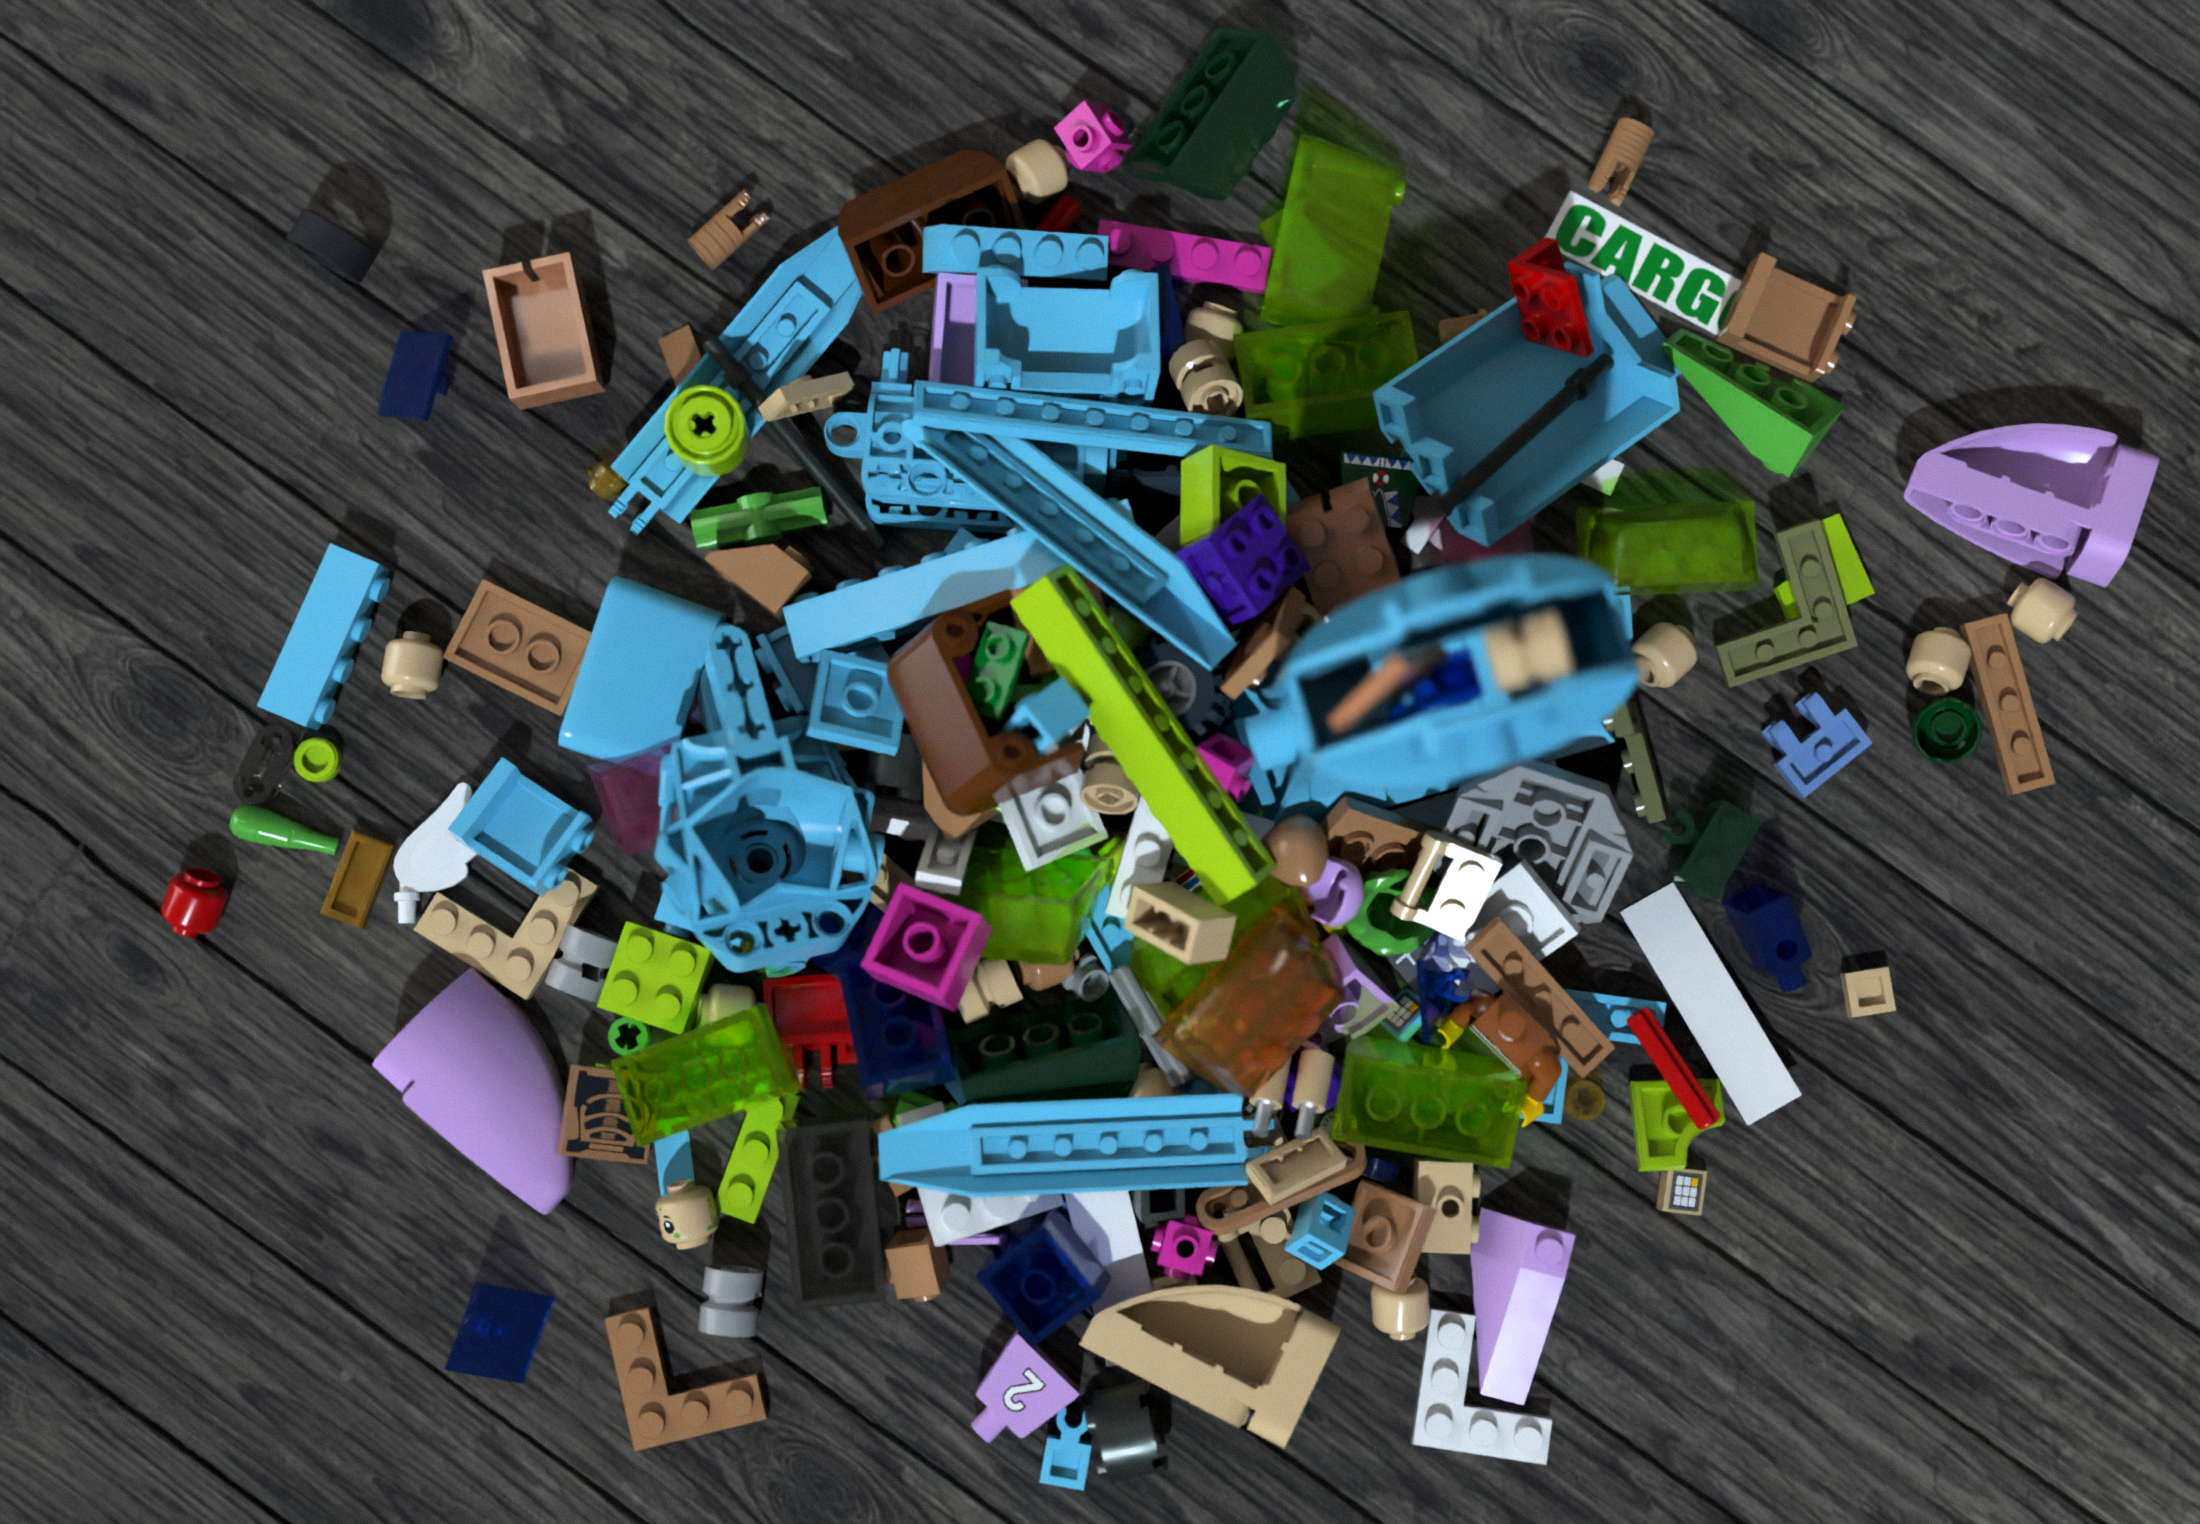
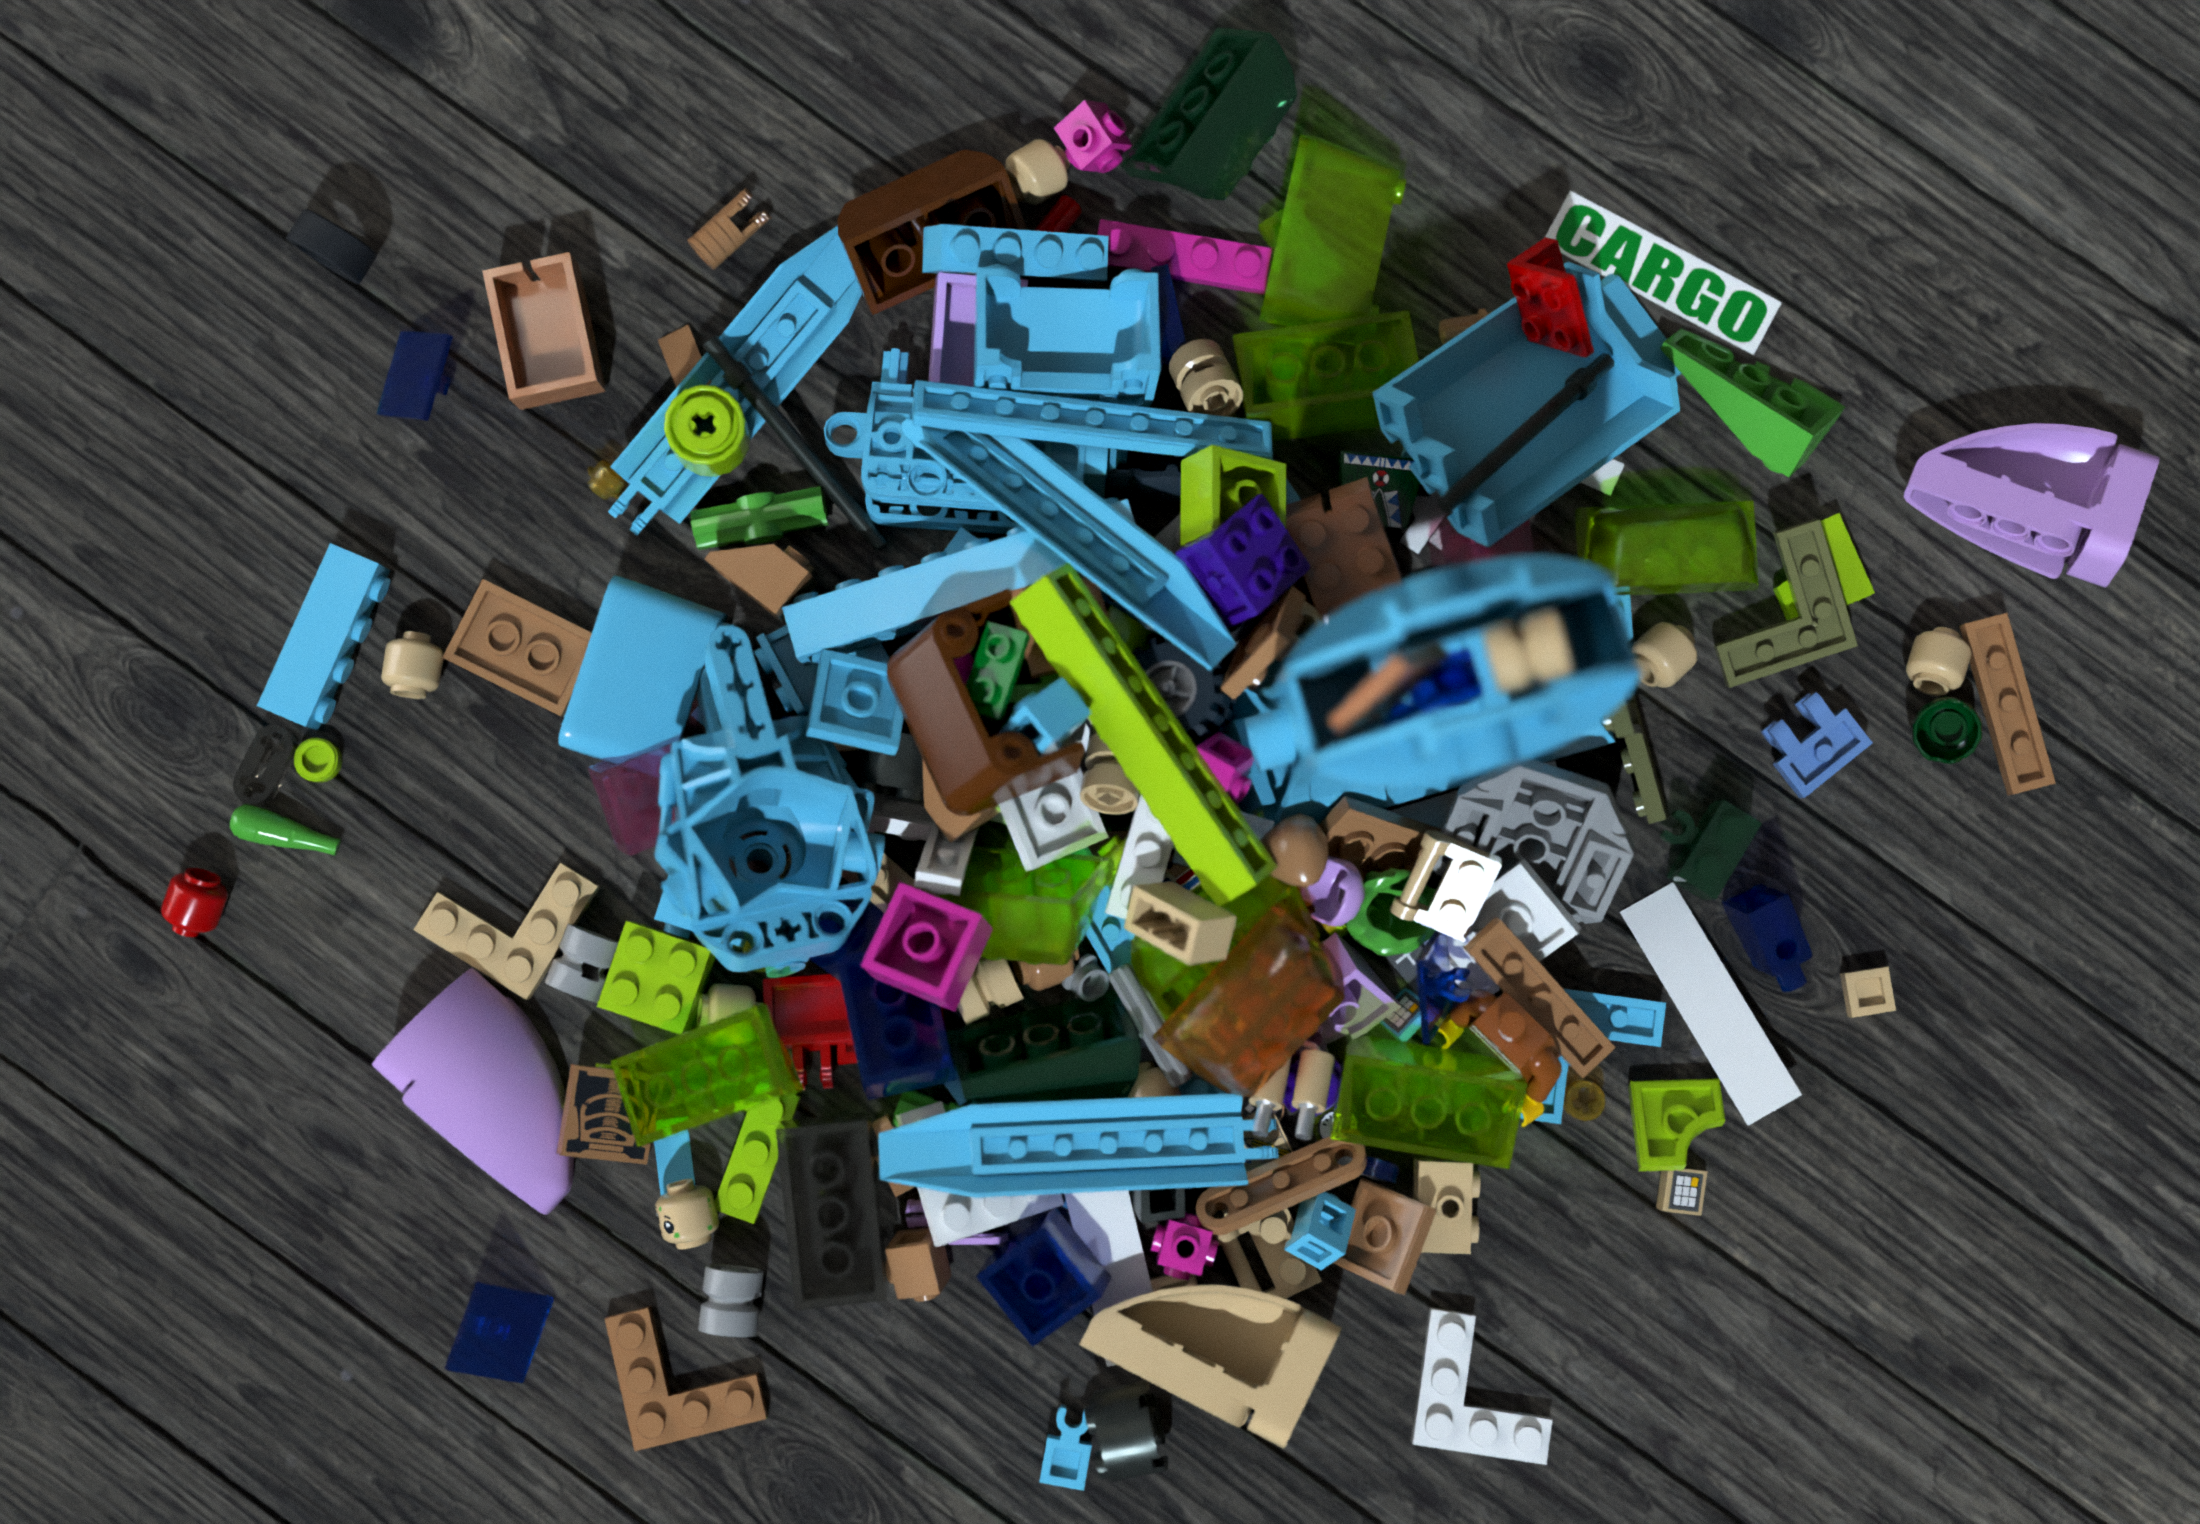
(358, 879): pearl gold tile -> none
(432, 856): white animal -> none
(522, 828): medium azure panel -> none
(616, 1033): bright green bush -> none
(806, 396): tan plate -> none
(1021, 1390): lavender torso -> none
(1215, 324): tan head -> none
(1295, 1166): tan plate -> none
(1398, 1313): tan head -> none
(1514, 1295): lavender wedge -> none
(1624, 155): medium nougat hinge -> none
(1673, 1068): red axle -> none
(1787, 321): medium nougat panel -> none
(2042, 610): tan head -> none

